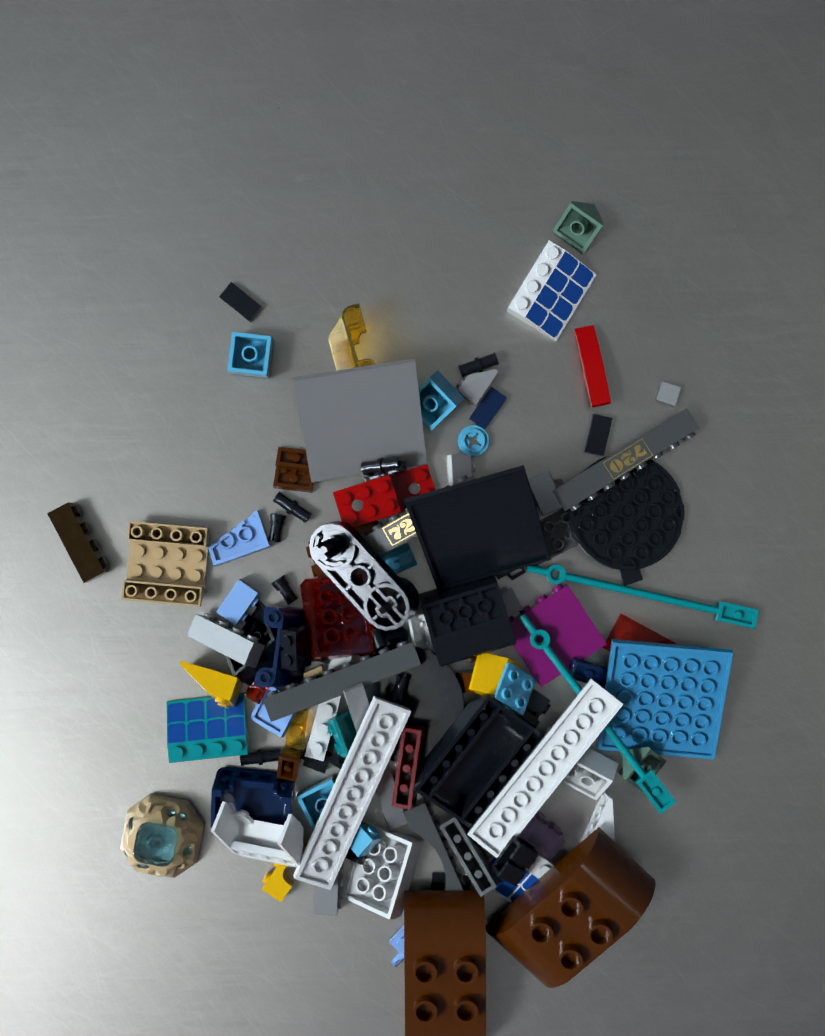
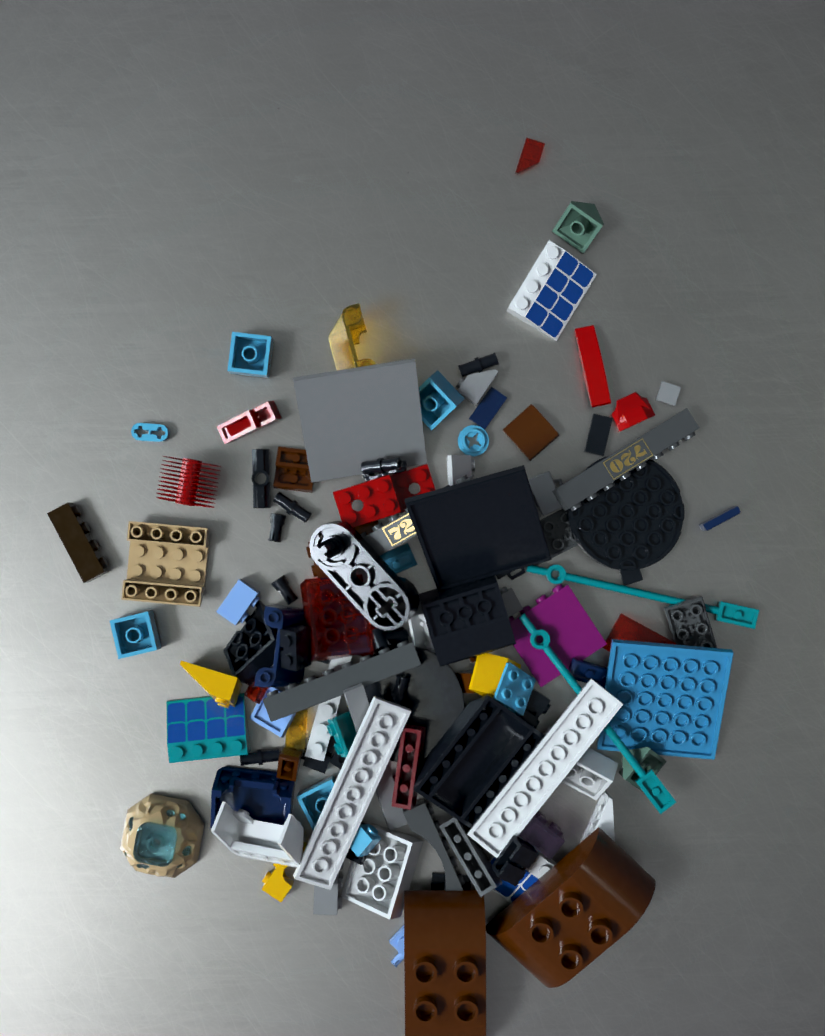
(135, 634): none -> medium azure brick
(150, 437): none -> medium azure beam
(188, 482): none -> red piece
(226, 640): brick -> none
(240, 302): black tile -> none
(241, 541): light blue wing -> none
(249, 422): none -> slope
(260, 465): none -> black piece
(314, 671): tan tile -> none
(530, 155): none -> clear red tile
(530, 432): none -> reddish brown slope
(631, 411): none -> red slope
(690, 623): none -> dark grey tile
(720, 518): none -> dark blue tile

